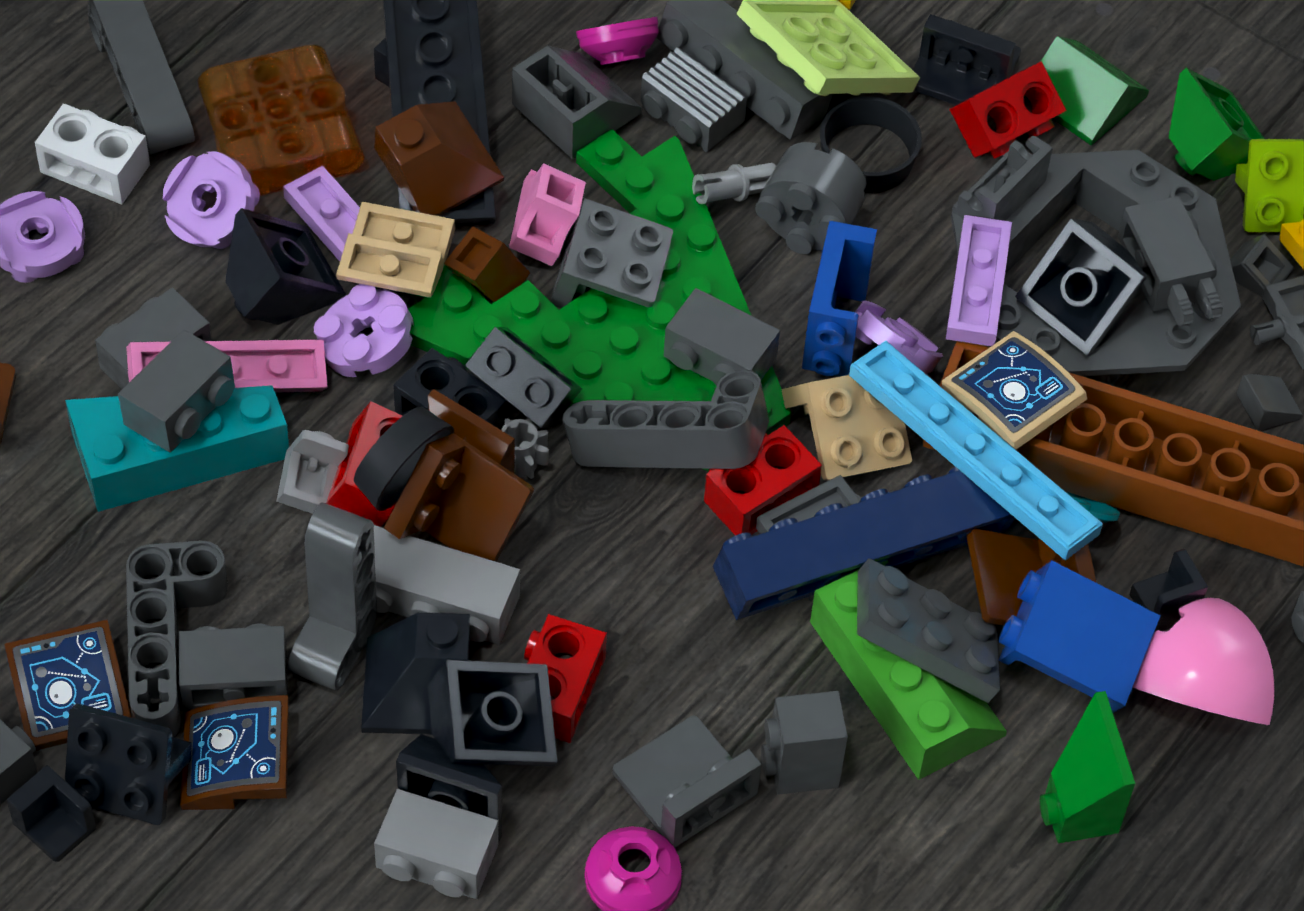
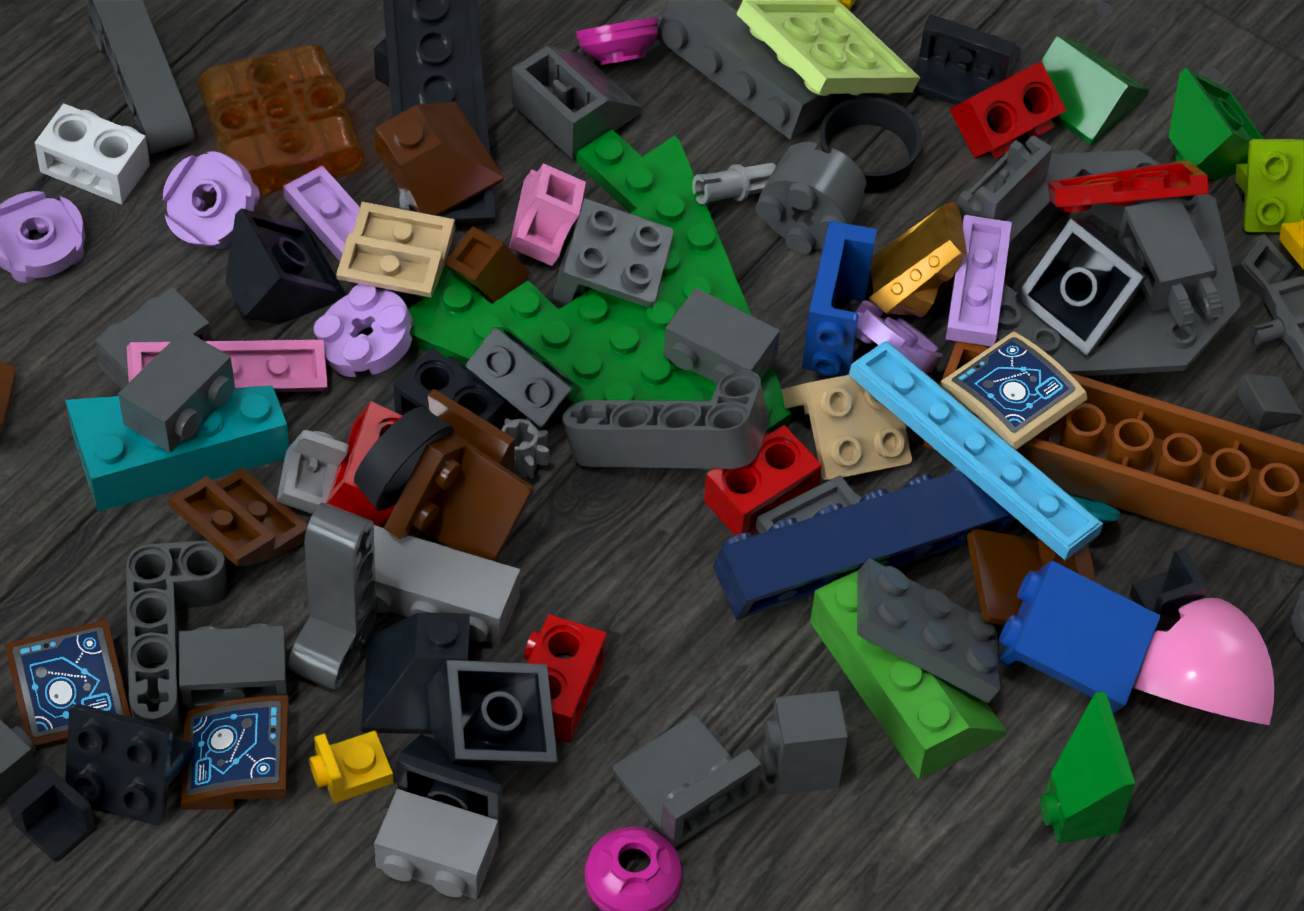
(240, 518): none -> reddish brown slope
(350, 766): none -> yellow bracket
(692, 99): dark grey brick -> none
(918, 262): none -> pearl gold slope
(1128, 186): none -> red wing

